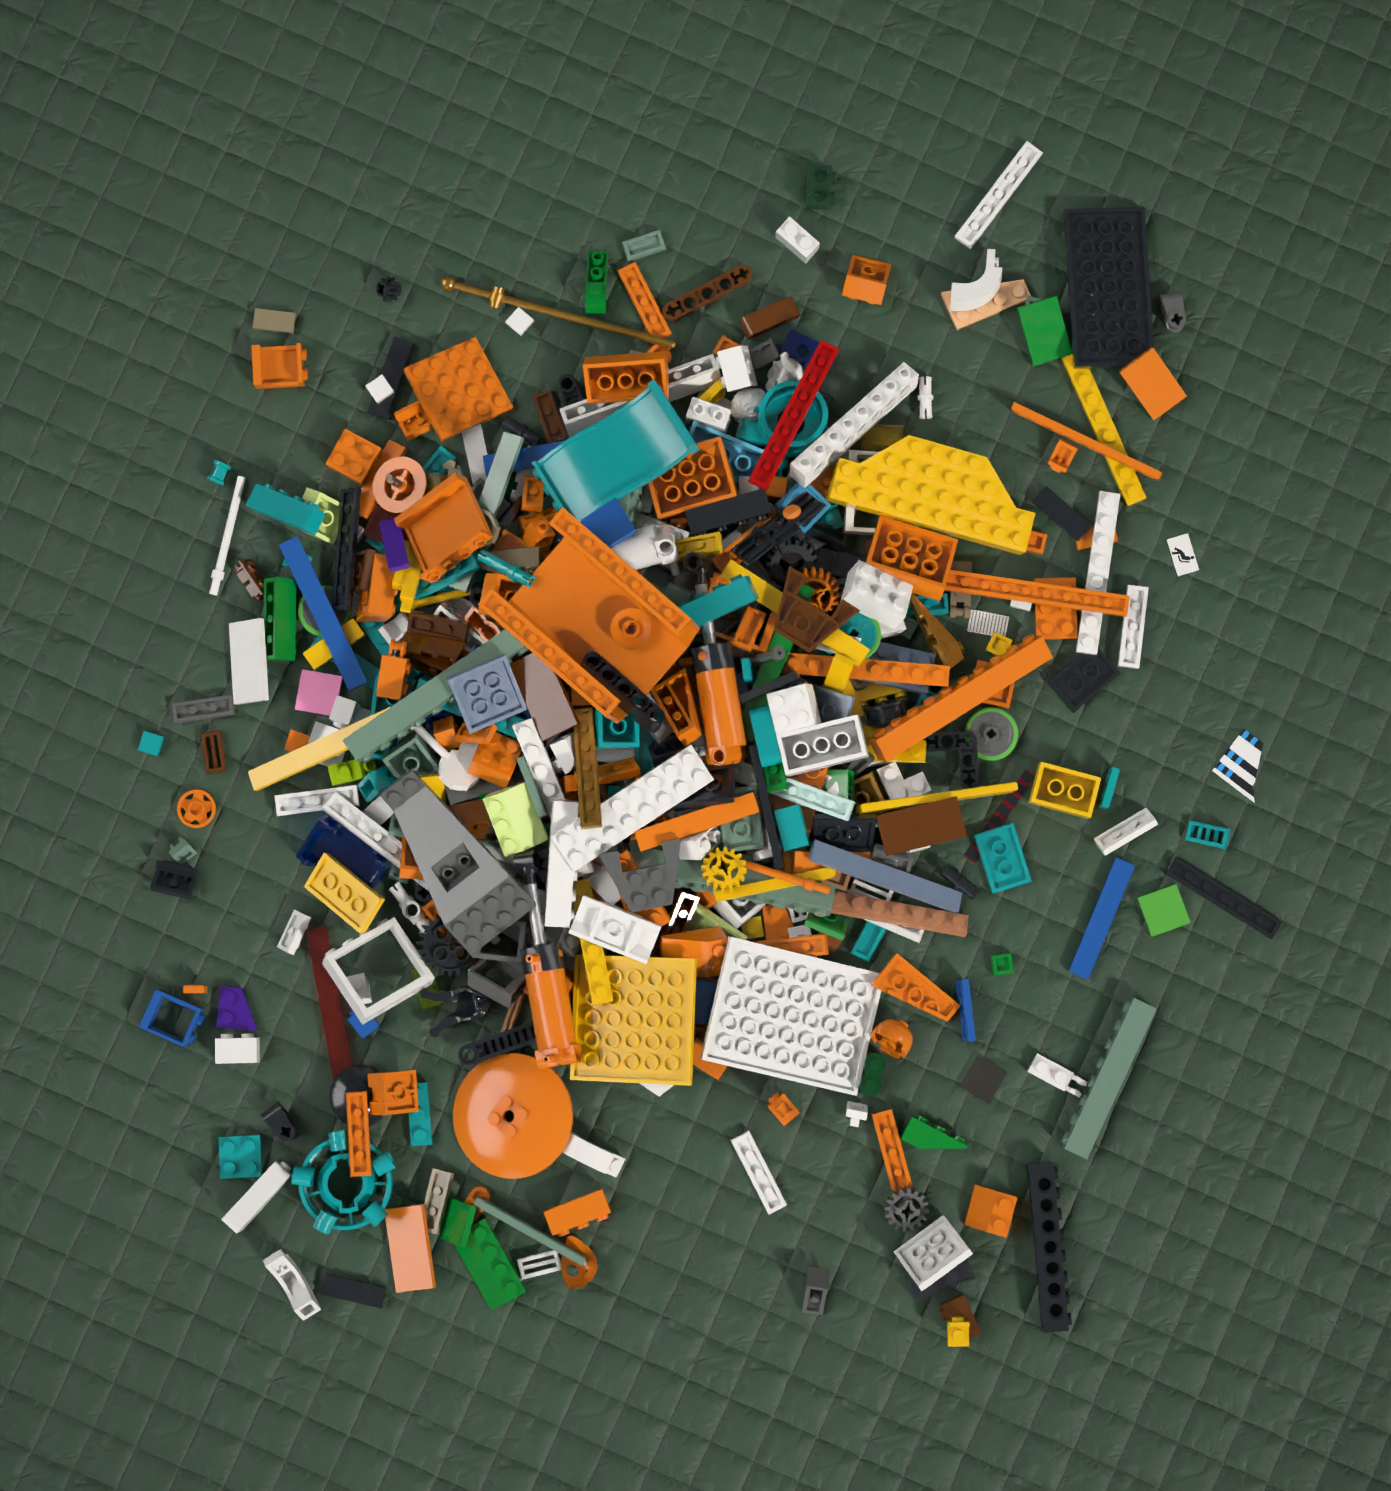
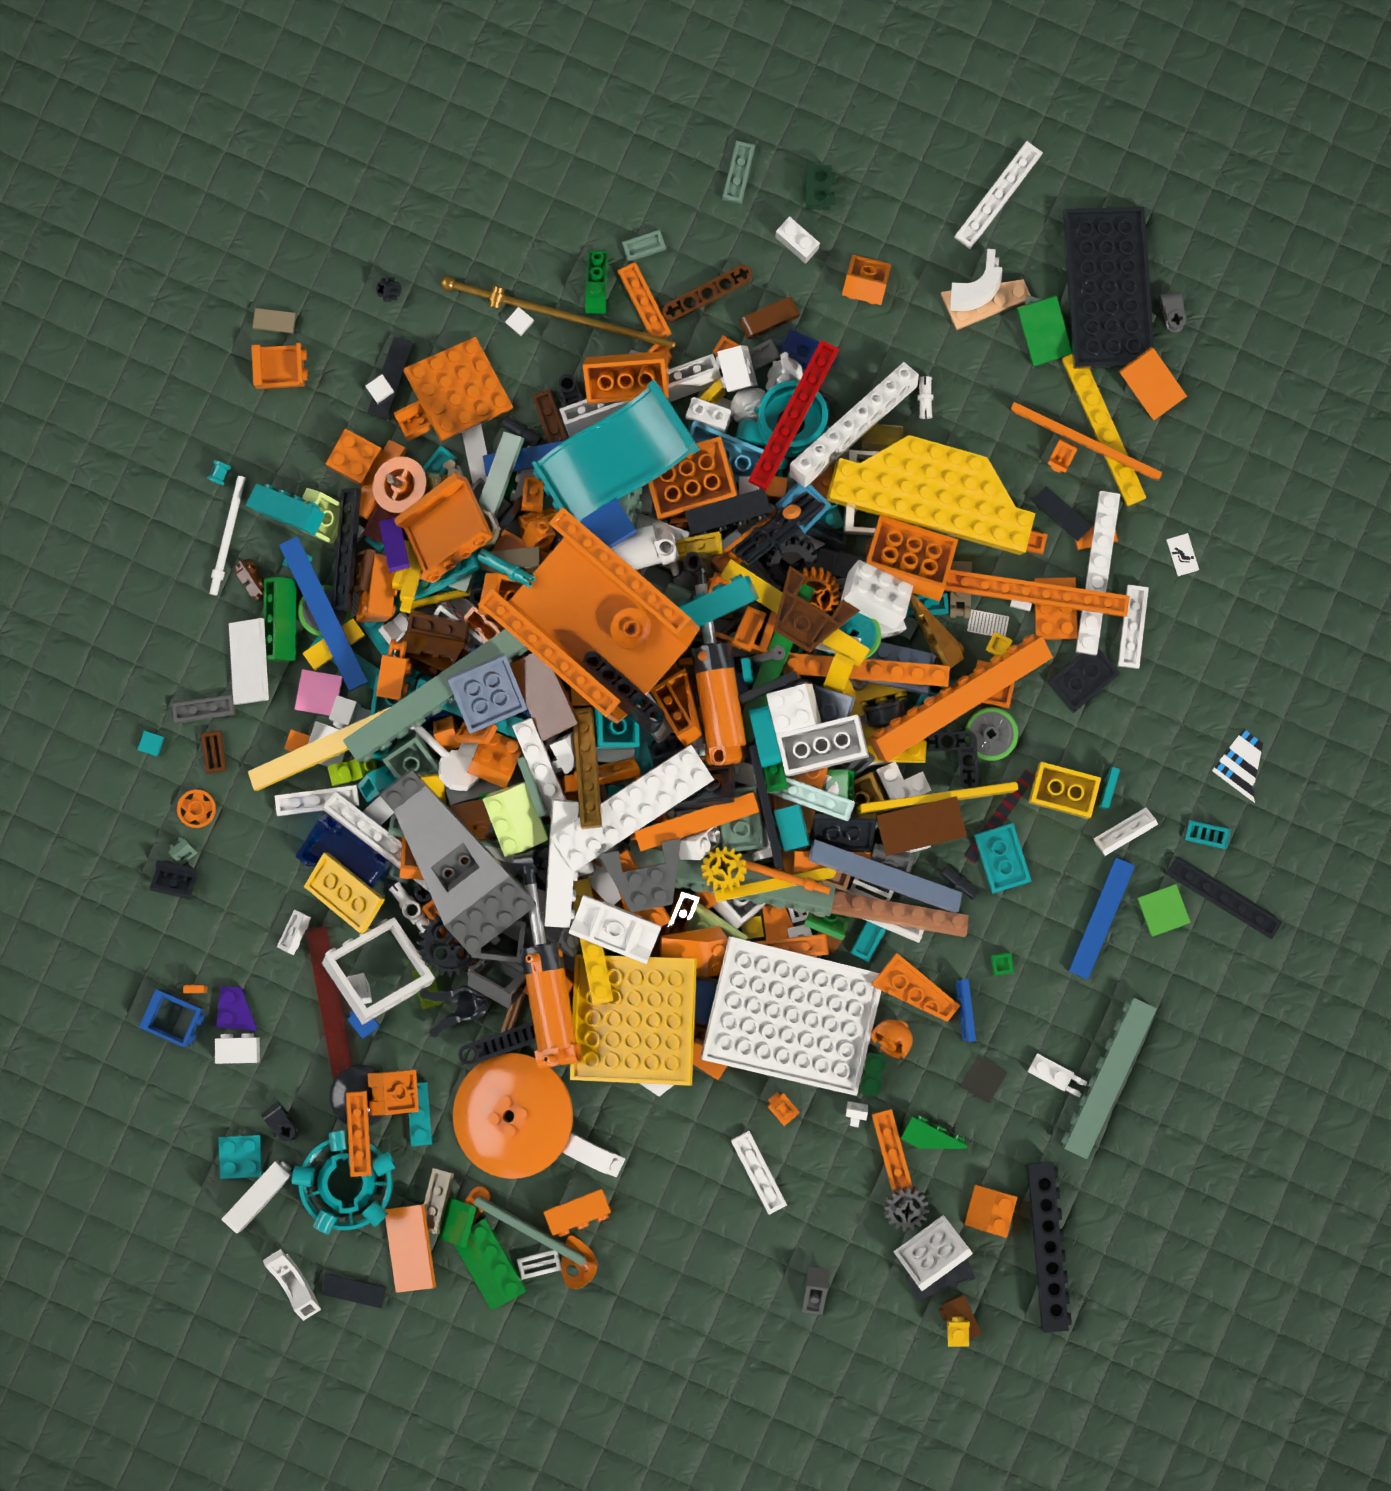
(738, 172): none -> sand green tile

